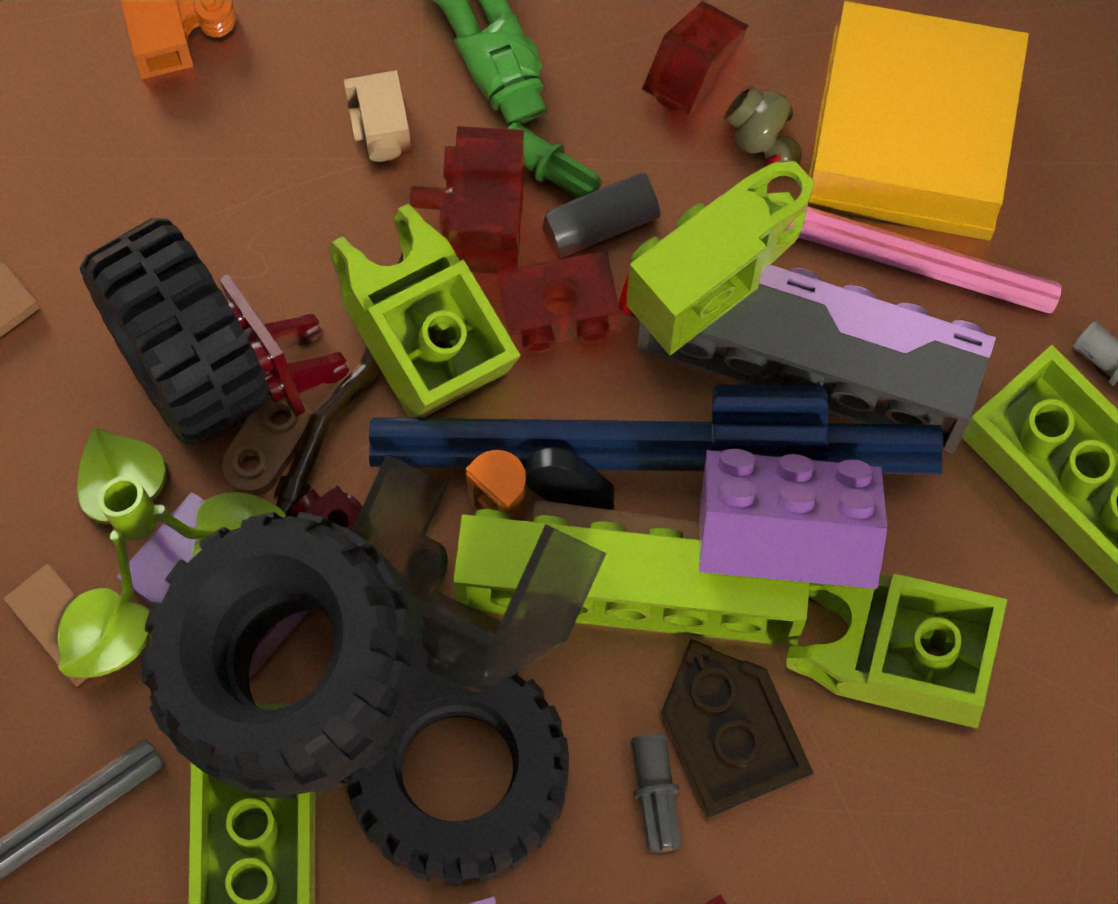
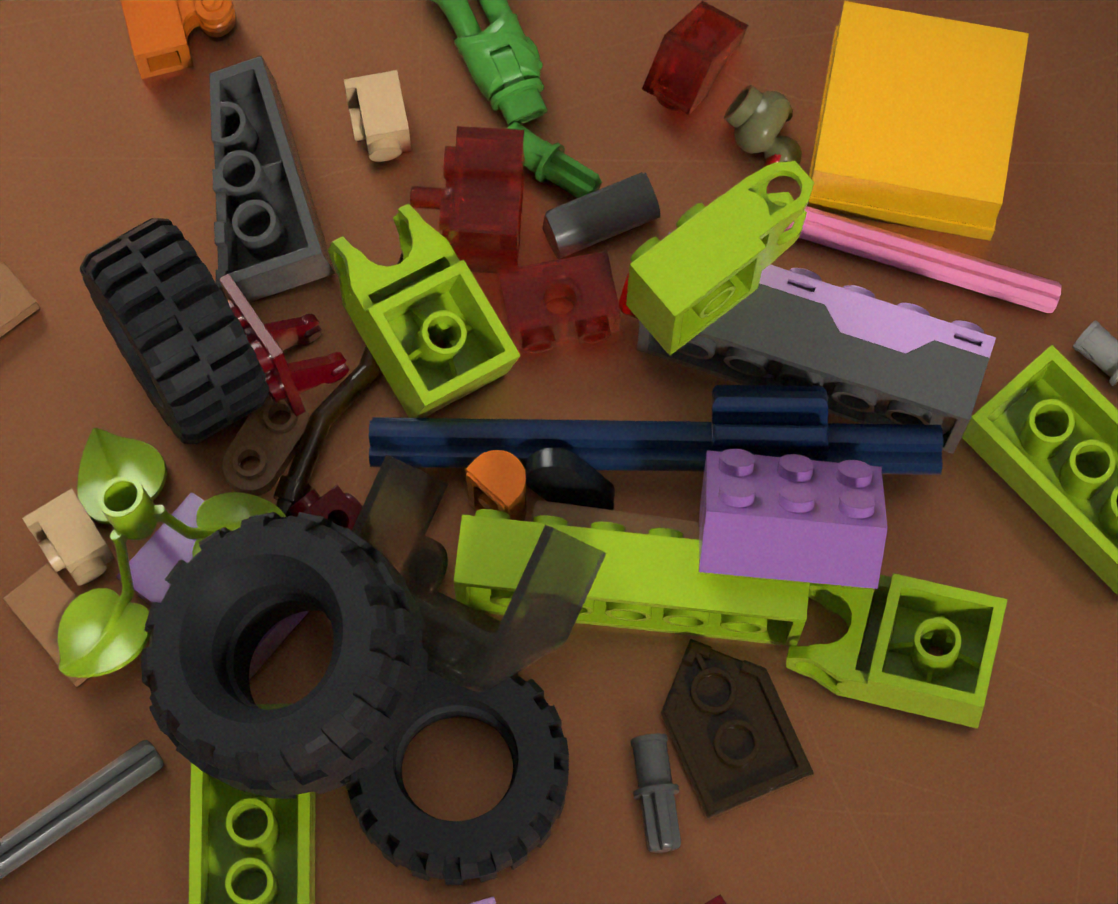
(71, 538): none -> tan brick
(264, 207): none -> dark grey wedge

